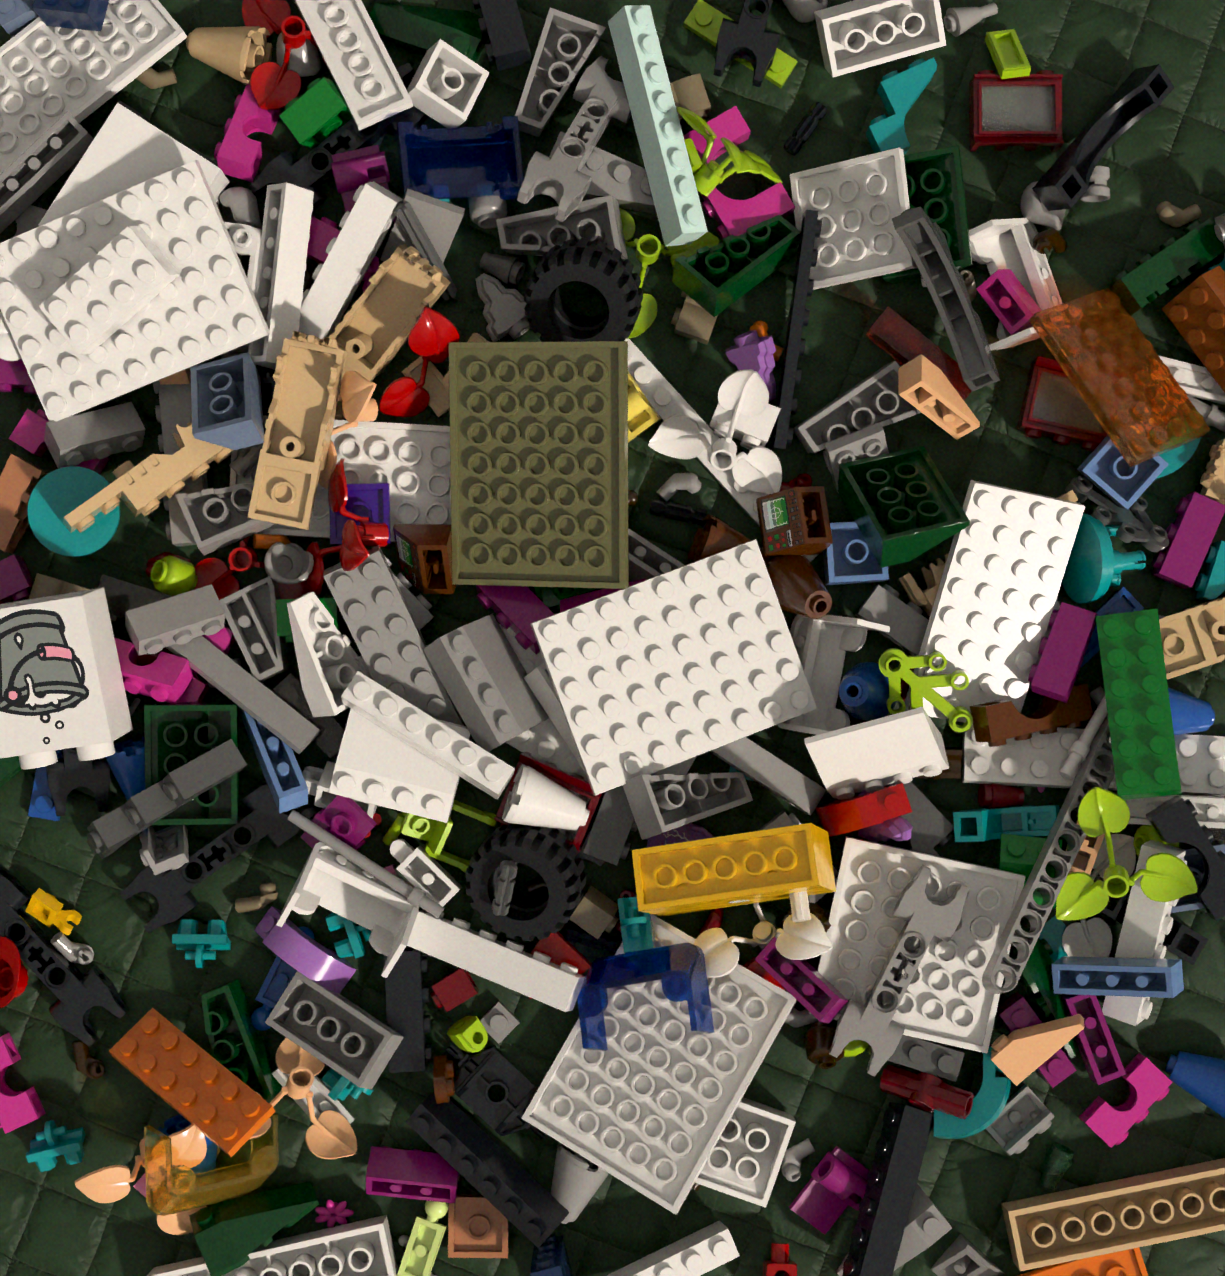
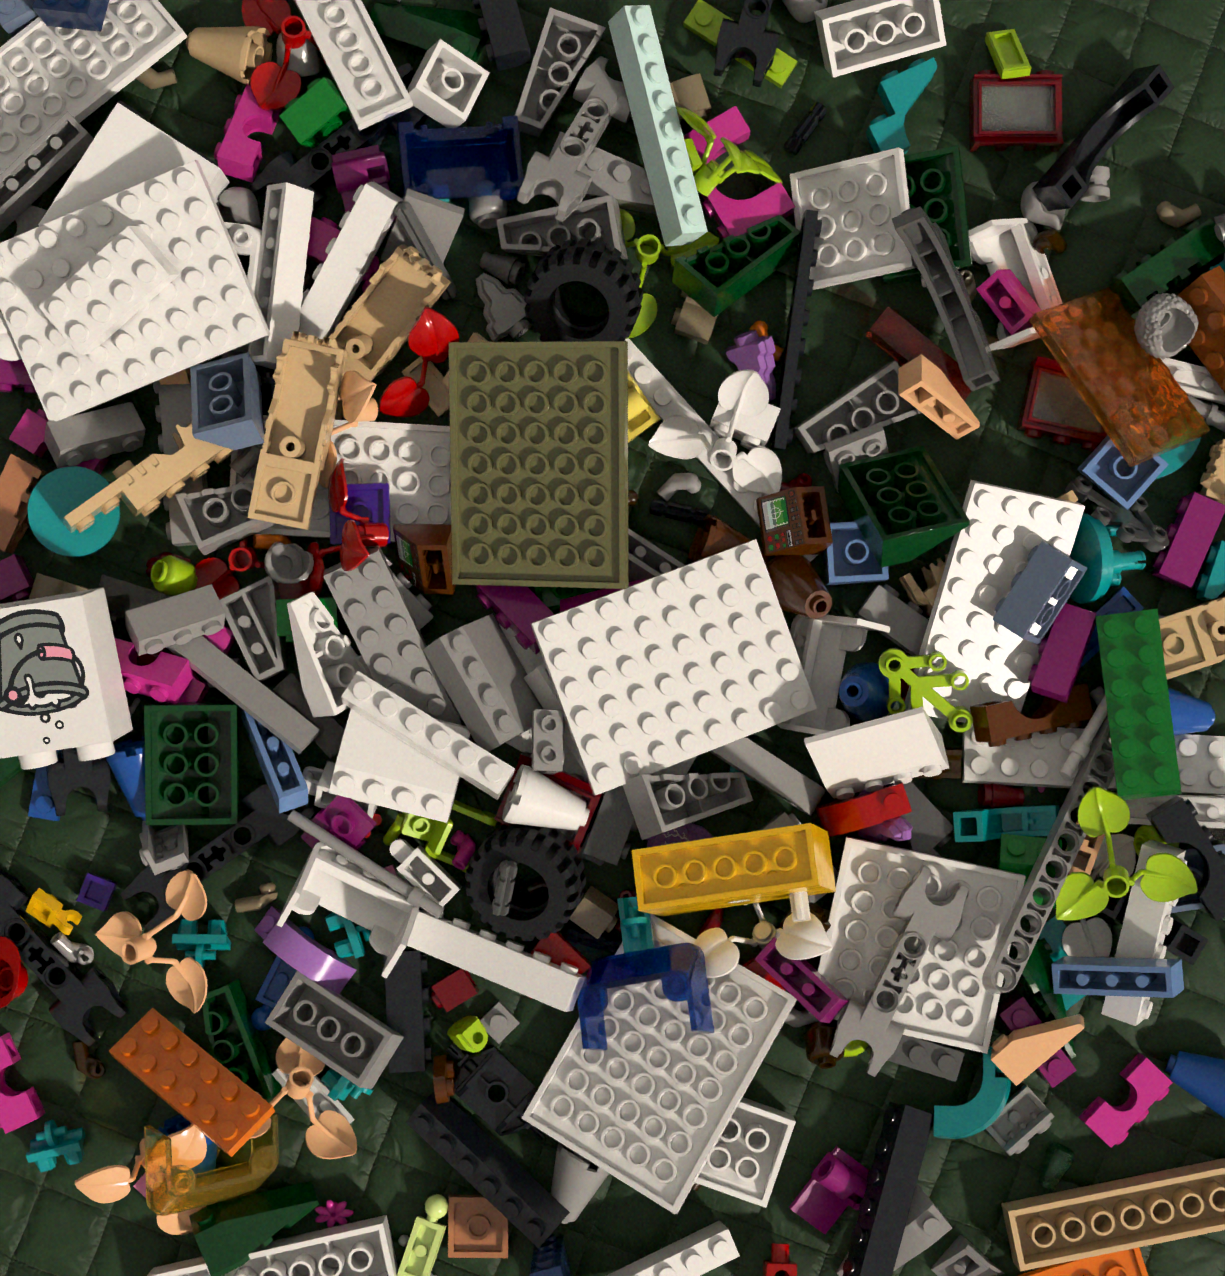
(97, 891): none -> dark purple plate
(123, 936): none -> light nougat plant
(164, 797): dark grey arch -> none
(411, 1175): magenta brick -> none
(465, 847): none -> dark pink arm
(547, 741): none -> light grey bracket
(793, 1158): light grey arm -> none
(926, 1092): dark red piece -> none
(962, 18): light grey cone -> none
(1039, 593): none -> sand blue slope
(1095, 1039): magenta brick -> none
(1165, 325): none -> light grey hair

